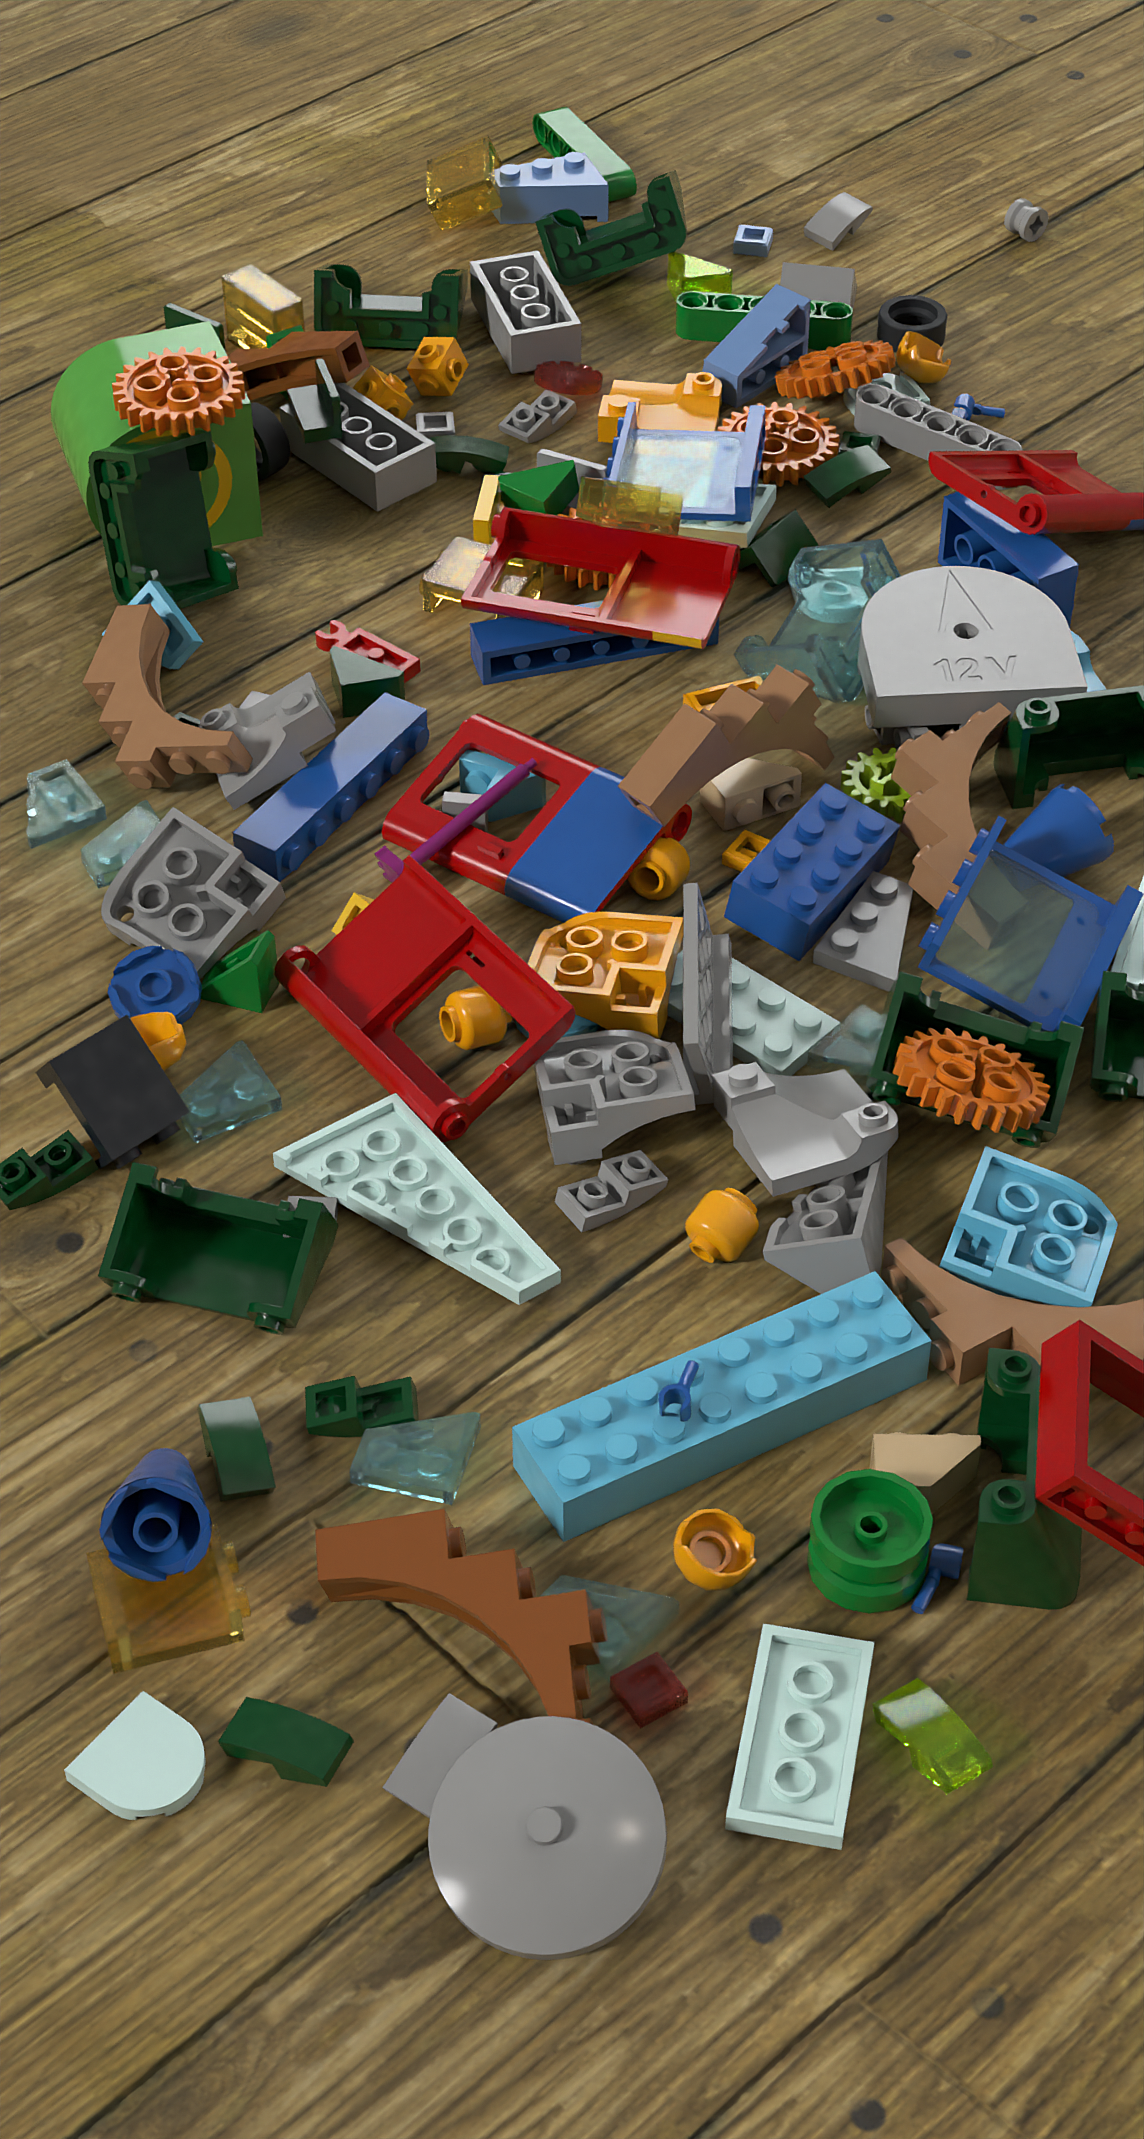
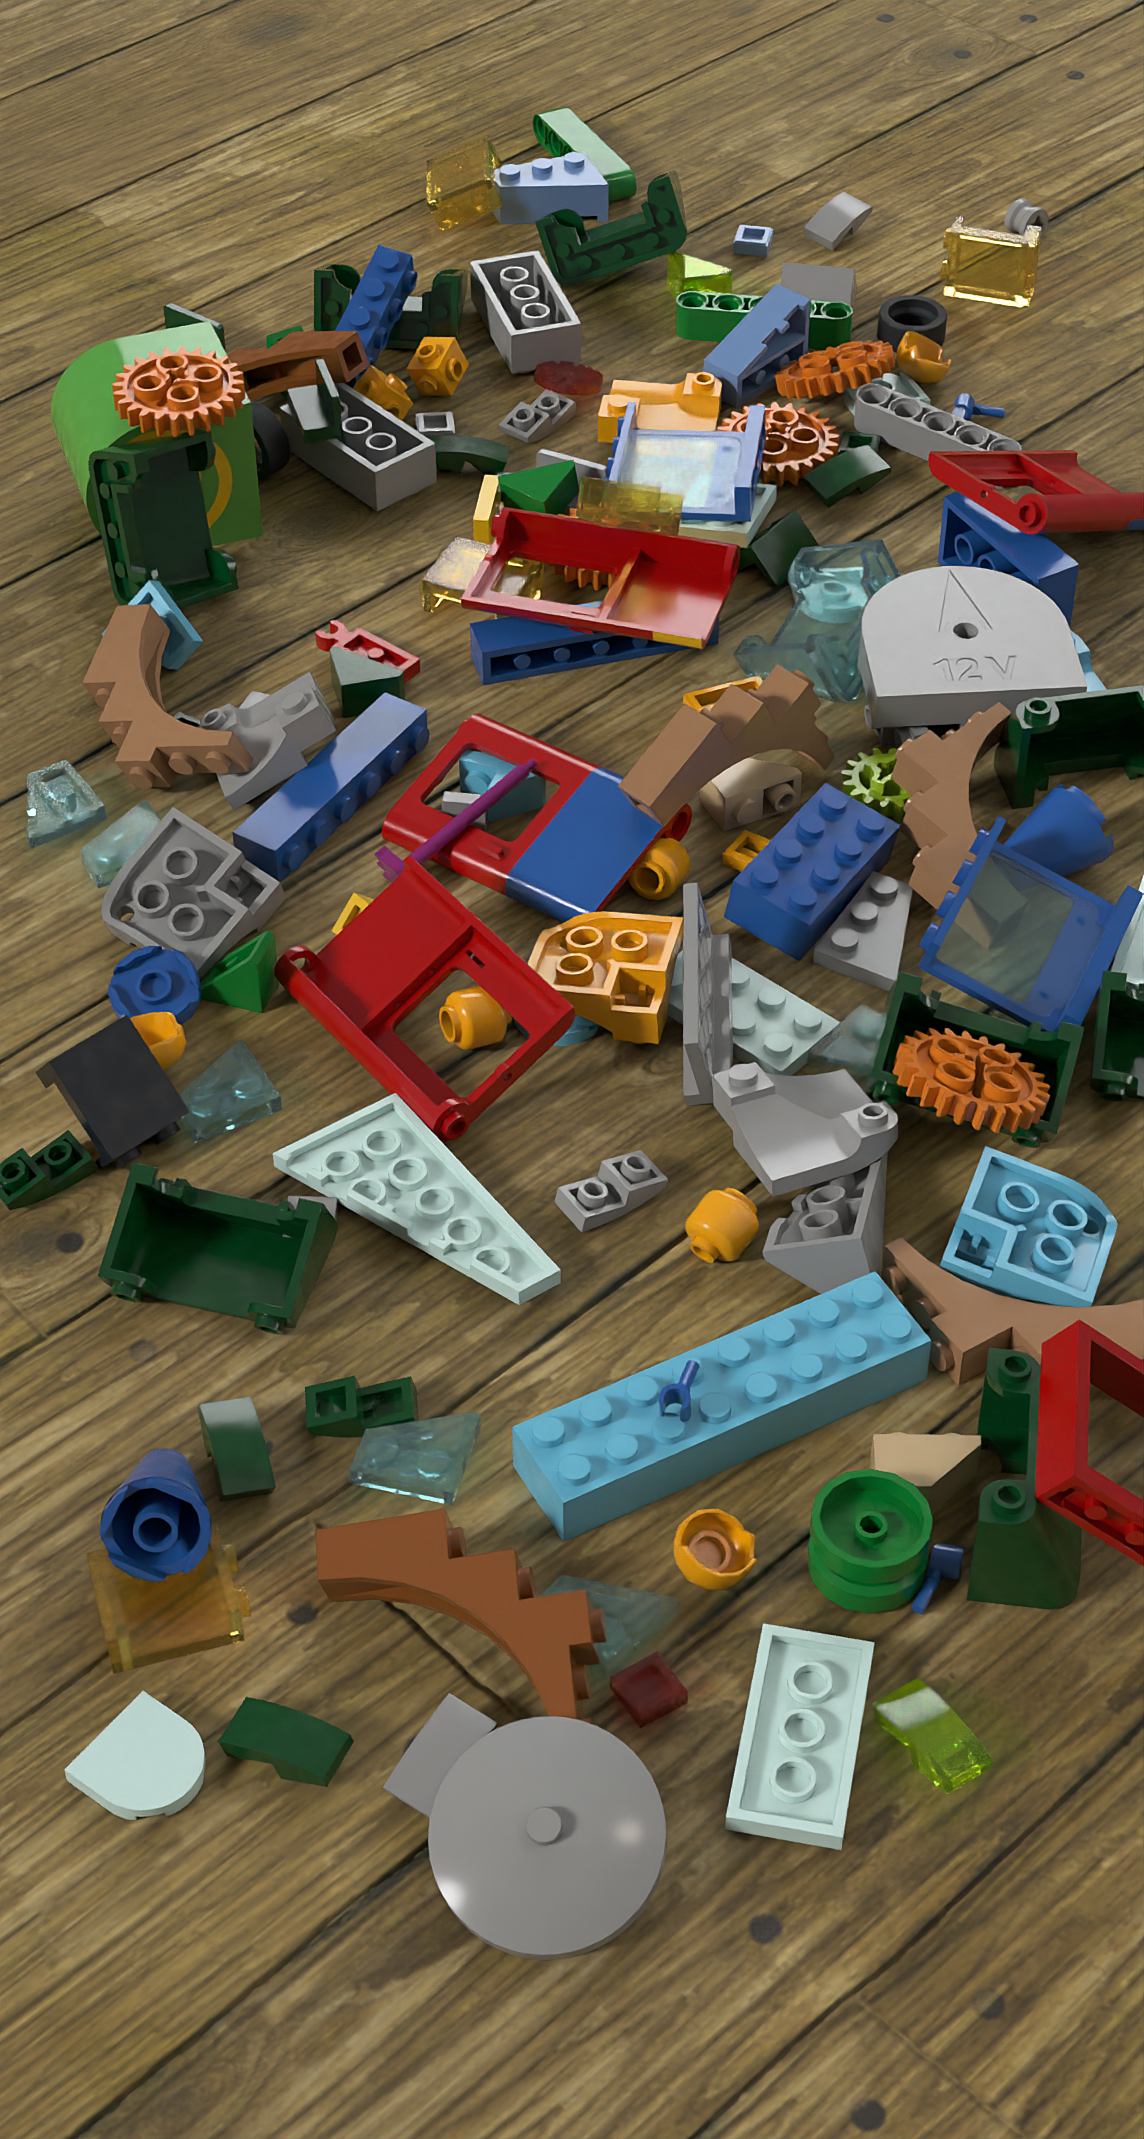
(257, 307): clear yellow brick -> none
(379, 301): none -> blue brick
(606, 1086): light grey slope -> none
(990, 264): none -> clear yellow panel

